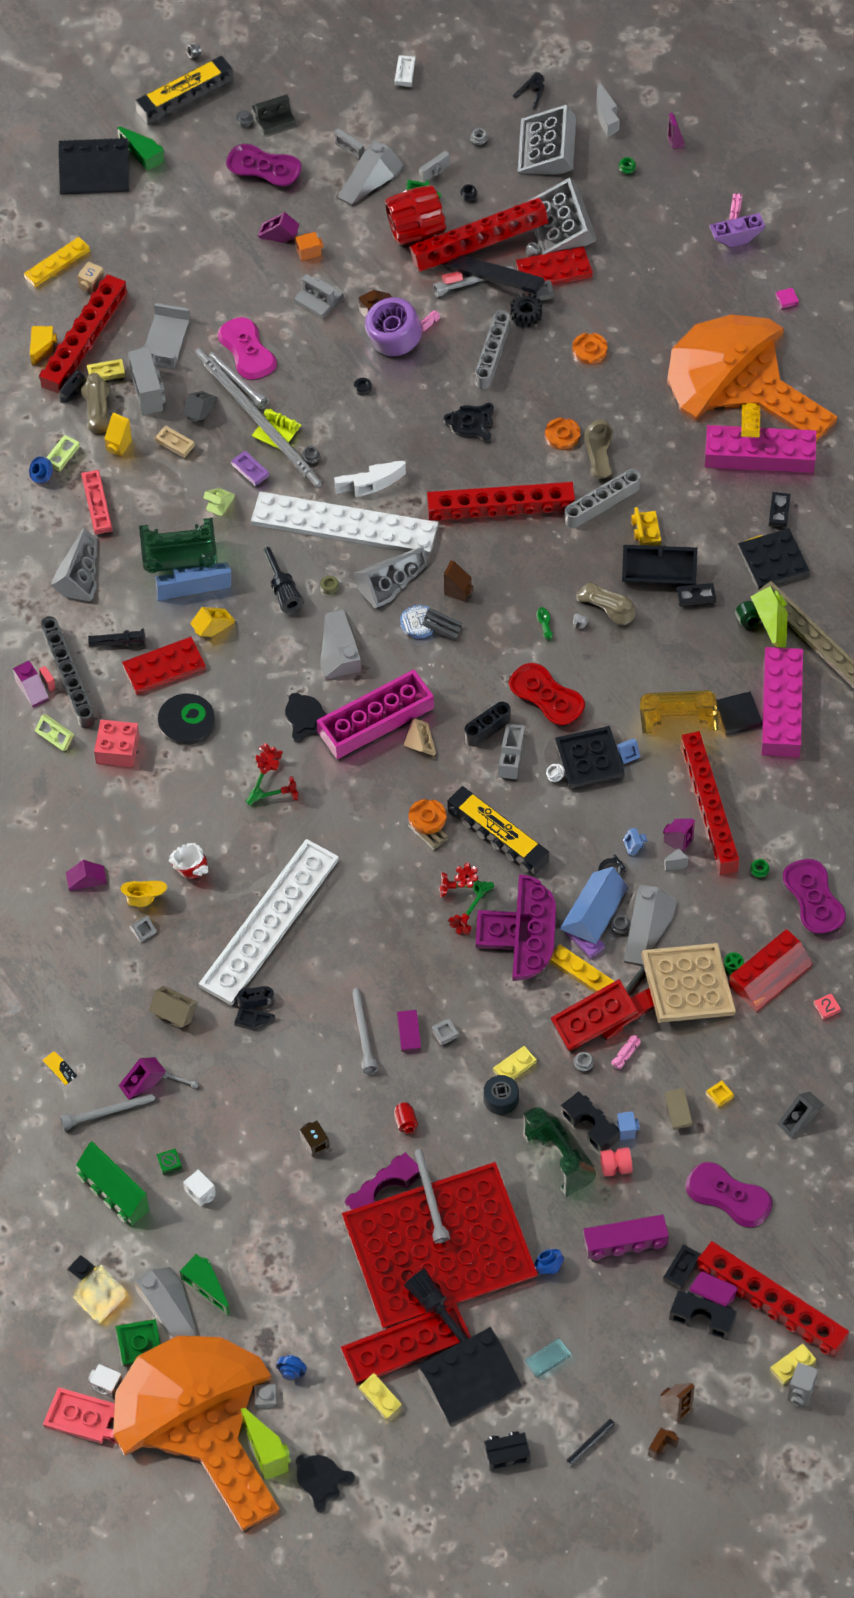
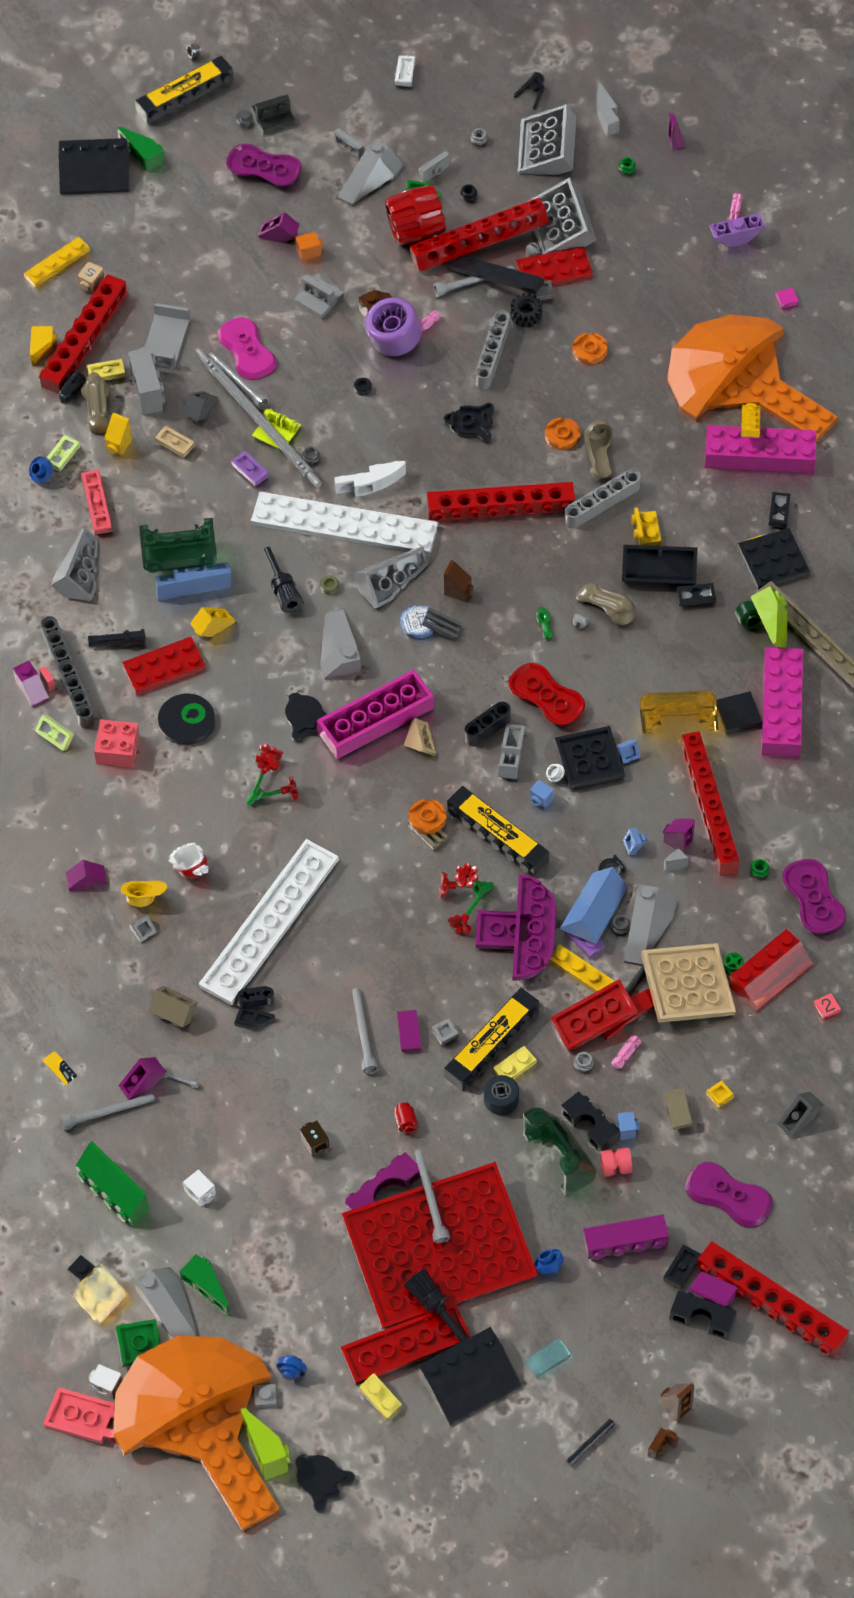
(169, 1161): green tile -> none
(218, 500): yellowish green slope -> none
(452, 277): coral tile -> none
(491, 1039): none -> brick
(506, 1450): black brick -> none
(541, 794): none -> medium blue plate
(786, 1366): light yellow plate -> none
(802, 1385): light grey brick -> none

